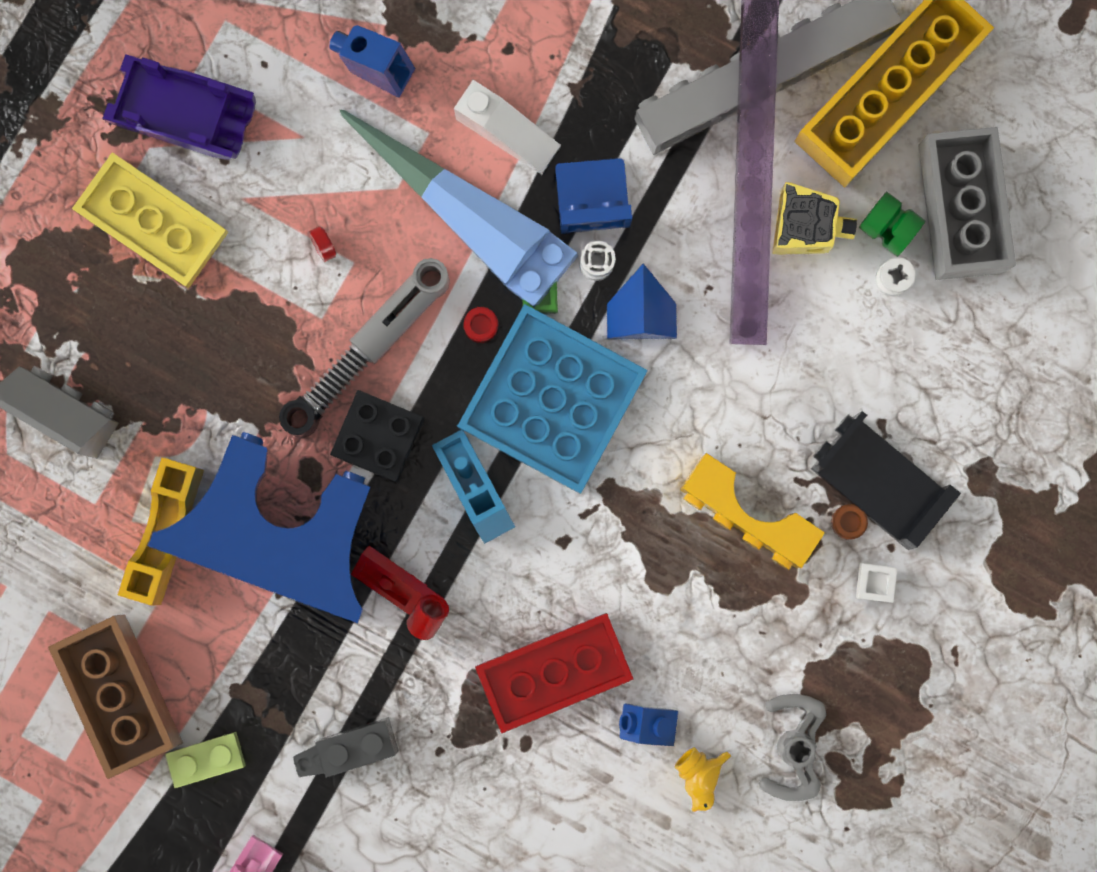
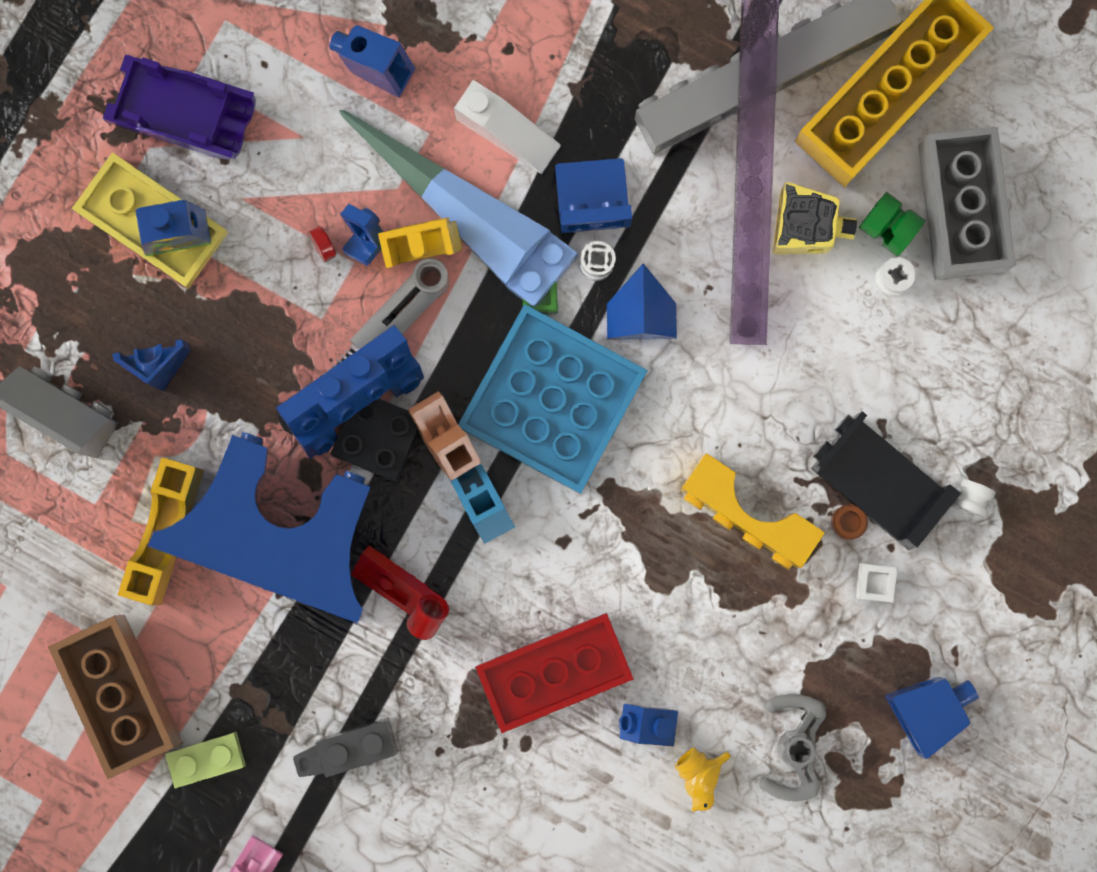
(154, 364): none -> blue slope
(170, 228): none -> blue torso
(348, 388): none -> blue bracket
(365, 226): none -> blue bracket
(420, 241): none -> yellow window
(444, 436): none -> nougat brick
(481, 325): red tile -> none
(932, 712): none -> blue torso
(974, 499): none -> white wheel

